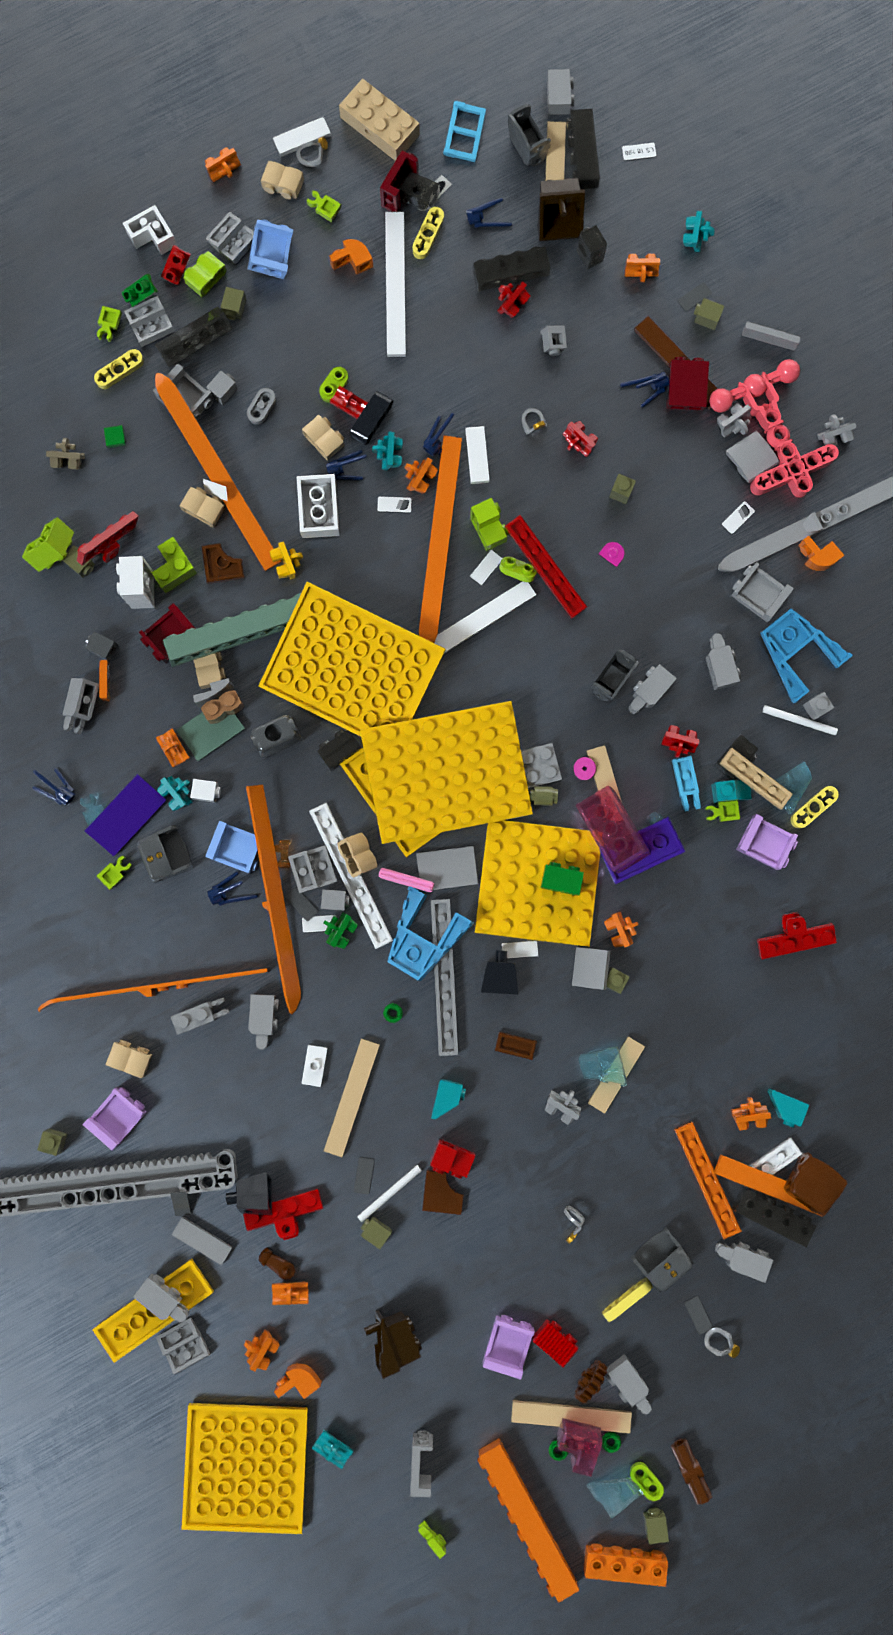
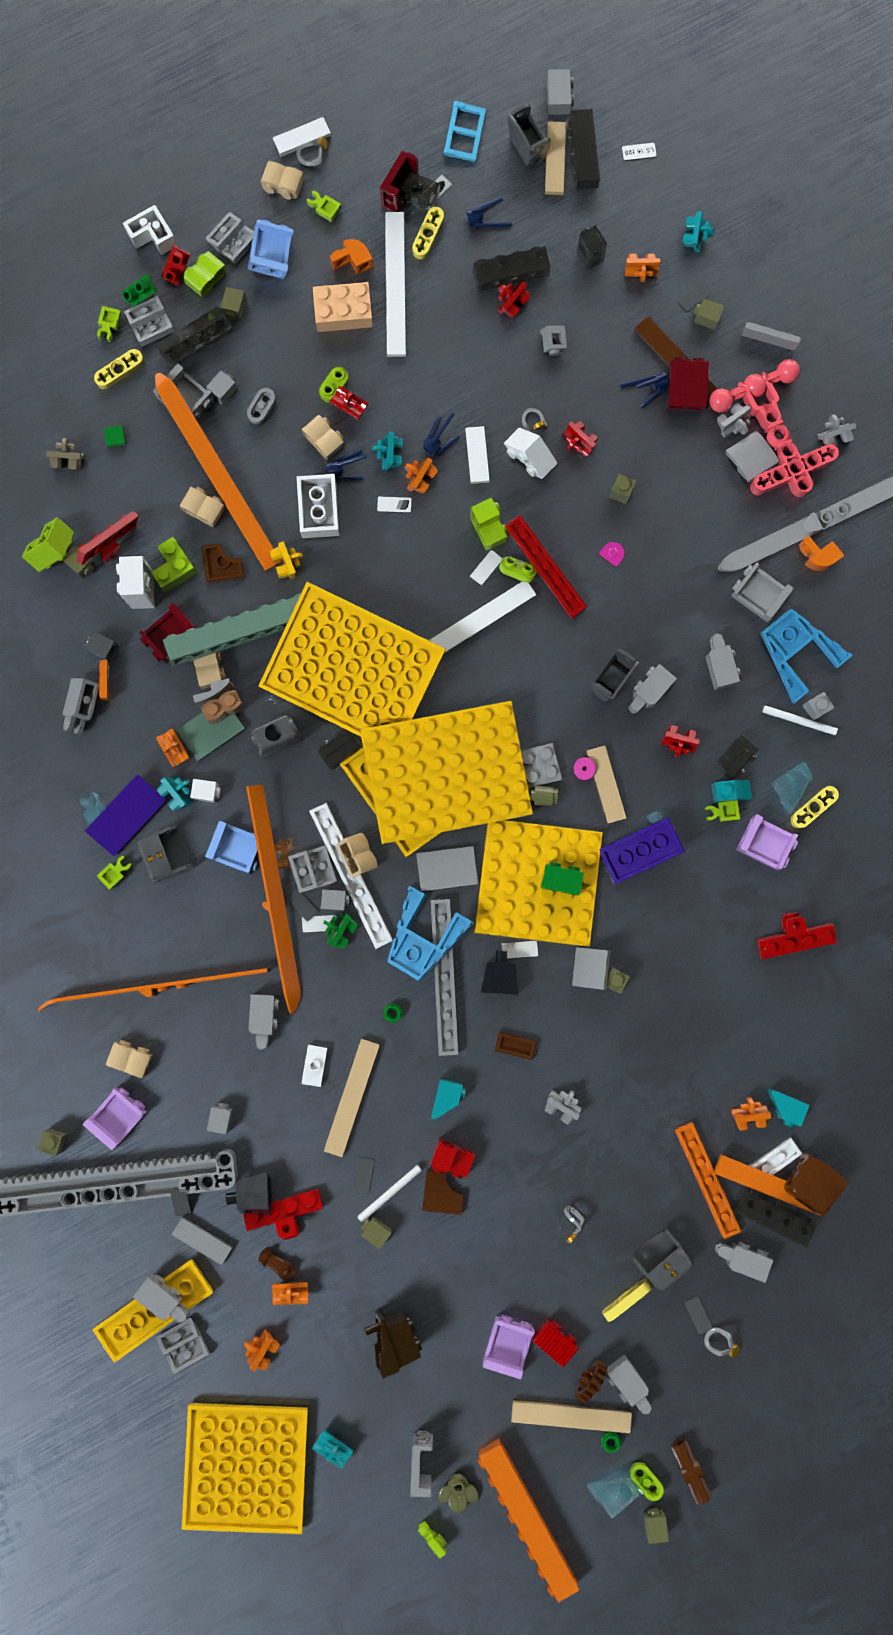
(64, 795): dark blue plant -> none
(197, 1016): light grey hinge -> none
(215, 489): white sticker -> none
(218, 893): dark blue plant -> none
(220, 1118): none -> light grey brick
(223, 164): orange hips -> none
(301, 1377): orange brick -> none
(342, 307): none -> light nougat brick
(371, 418): black beam -> none
(379, 119): tan brick -> none
(405, 879): bright pink axle -> none
(439, 538): orange piece -> none
(458, 1495): none -> olive plate
(531, 451): none -> white brick
(558, 1456): green plate -> none
(560, 210): dark brown piece -> none
(583, 1442): clear pink brick -> none
(603, 1065): clear light blue slope -> none
(606, 1092): tan tile -> none
(613, 829): clear pink brick -> none
(624, 938): orange hips -> none
(625, 1565): orange brick -> none
(686, 781): medium azure hinge -> none
(738, 517): white sticker -> none
(756, 778): tan tile -> none

